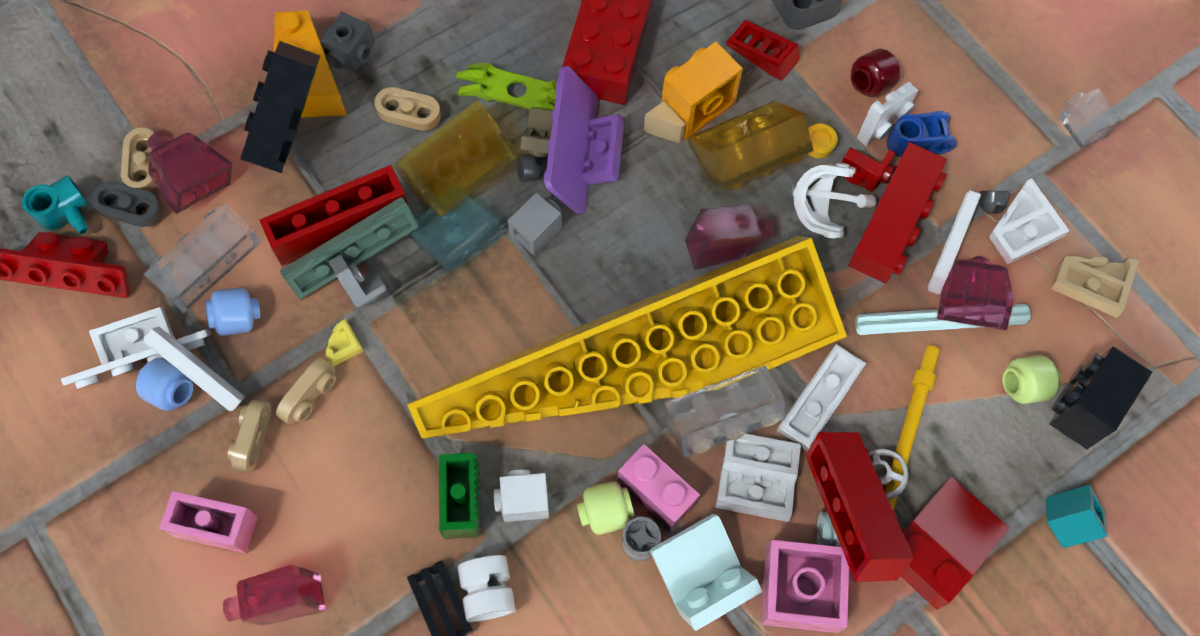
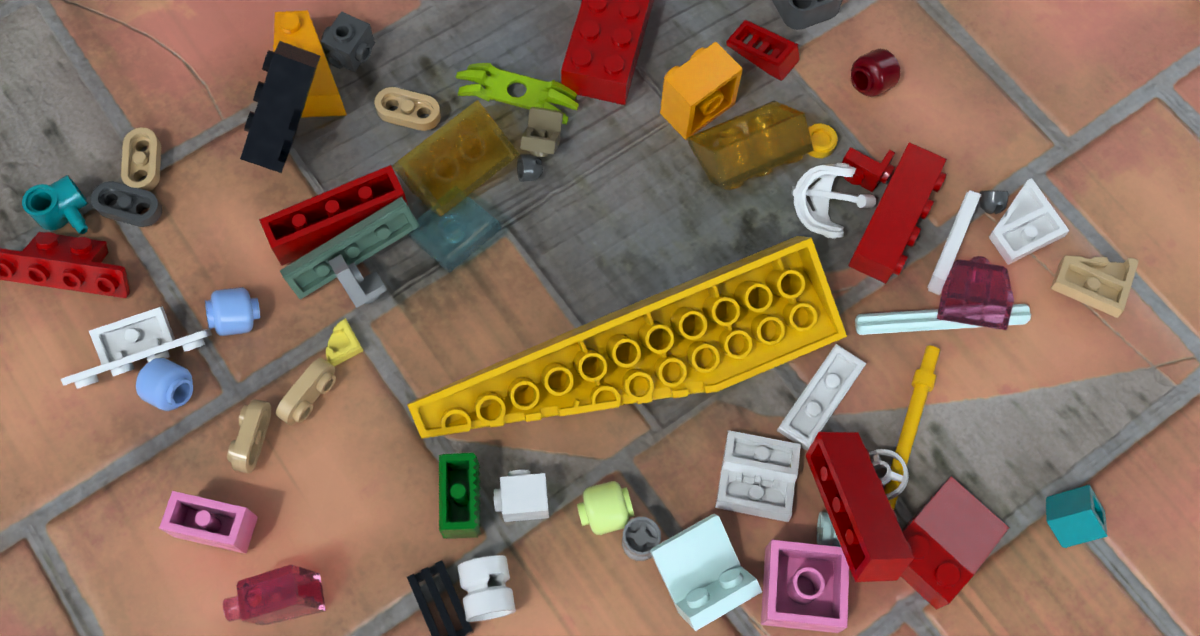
(186, 169): clear pink torso -> none
(193, 368): white tile -> none
(202, 257): clear brick -> none
(535, 223): light grey brick -> none
(581, 146): medium lavender bracket -> none
(657, 487): bright pink brick -> none
(664, 123): tan slope -> none
(725, 235): clear pink torso -> none
(725, 411): clear brick -> none
(880, 117): white wing -> none
(924, 130): blue piece -> none
(1031, 379): yellowish green head -> none
(1089, 117): clear brick -> none
(1099, 397): black brick -> none

